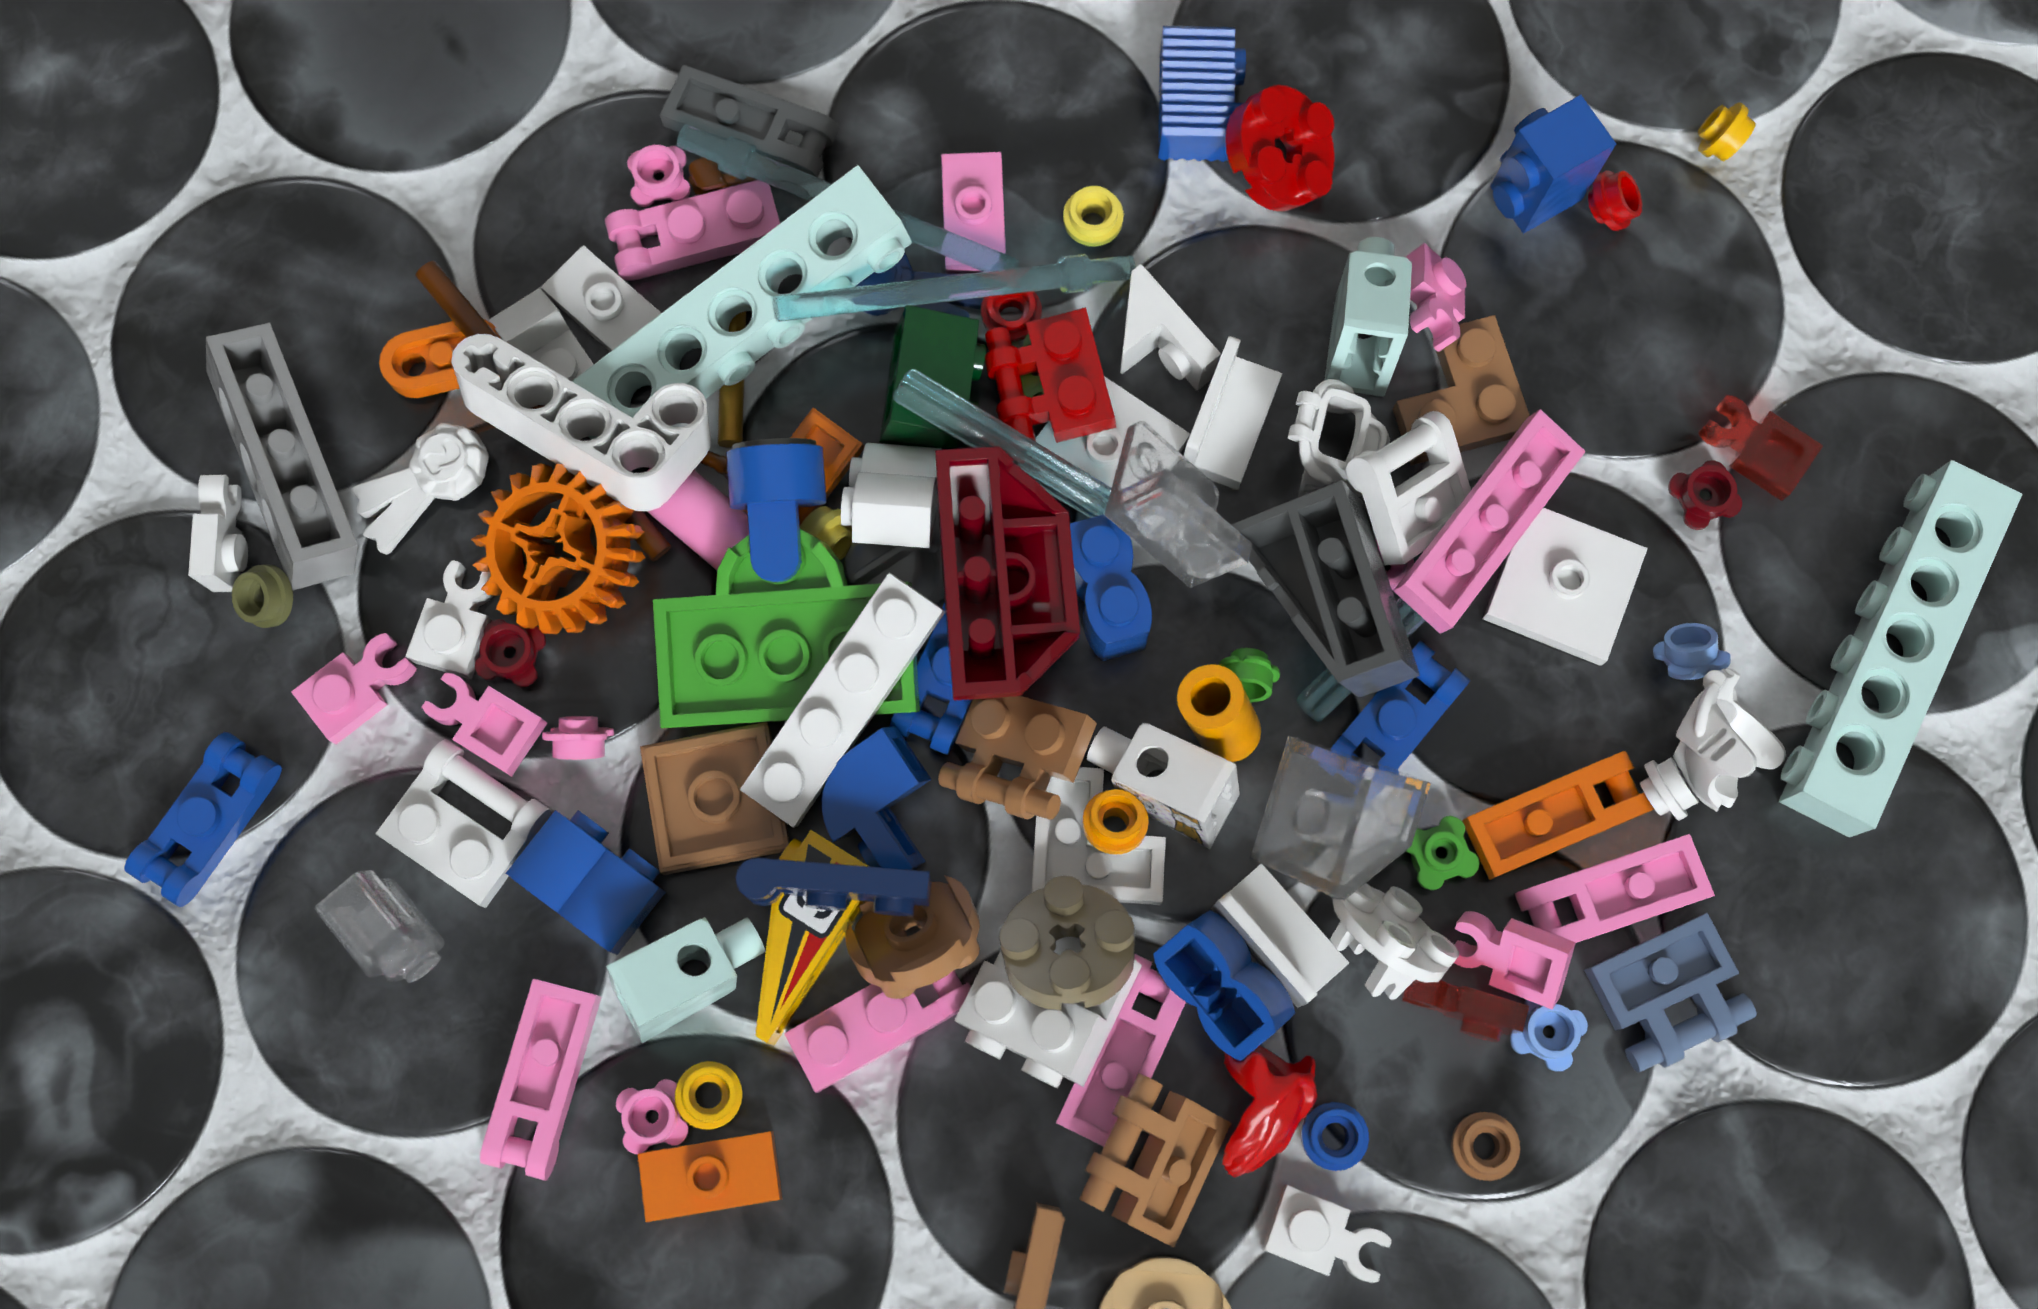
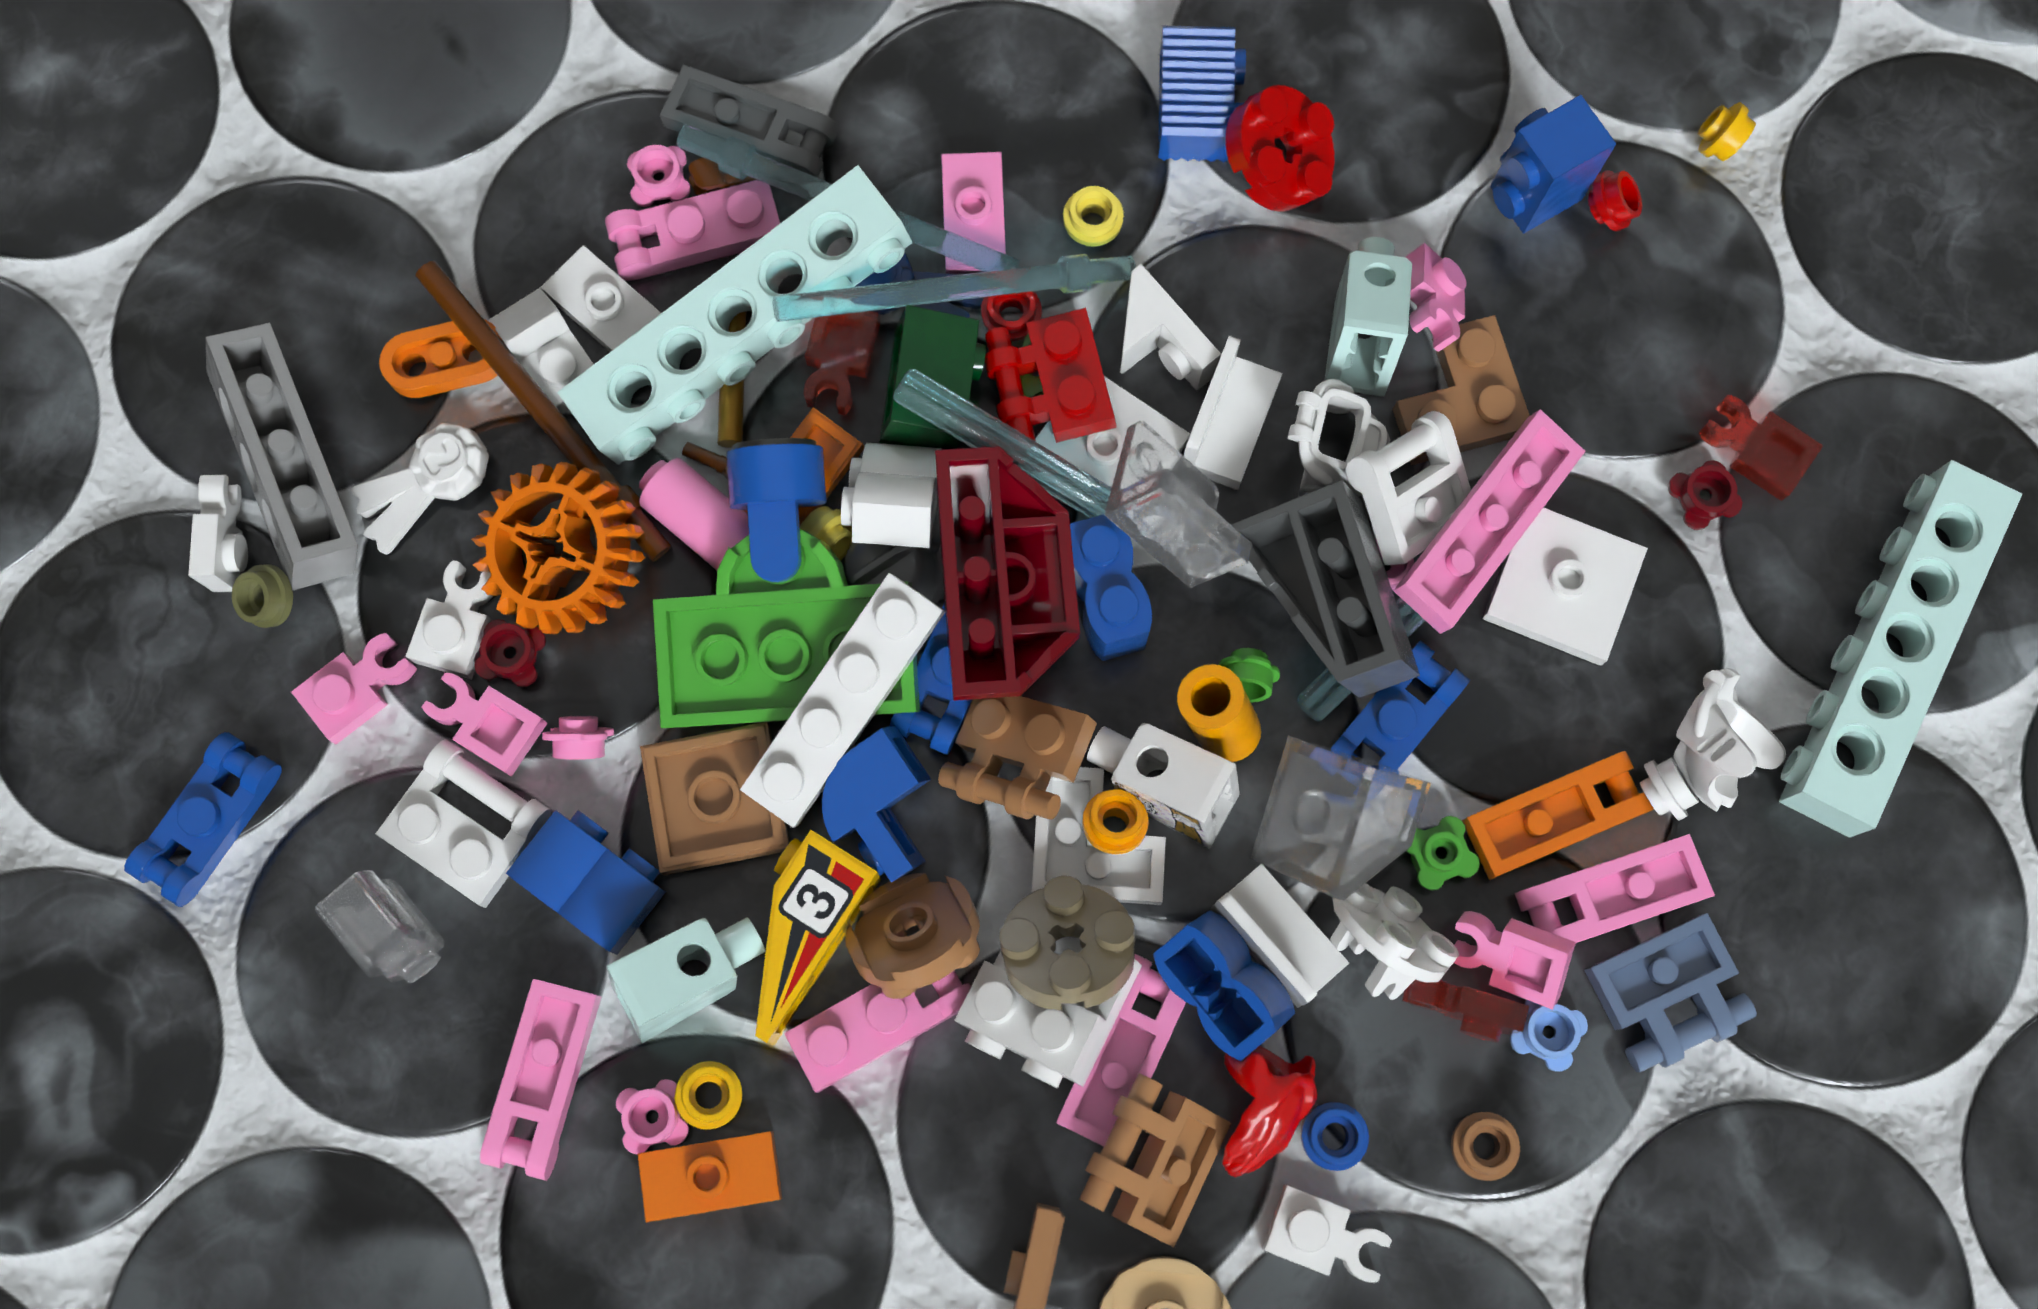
(505, 383): white beam -> none
(831, 885): dark blue plate -> none
(840, 348): none -> clear red plate
(1691, 651): light blue plate -> none

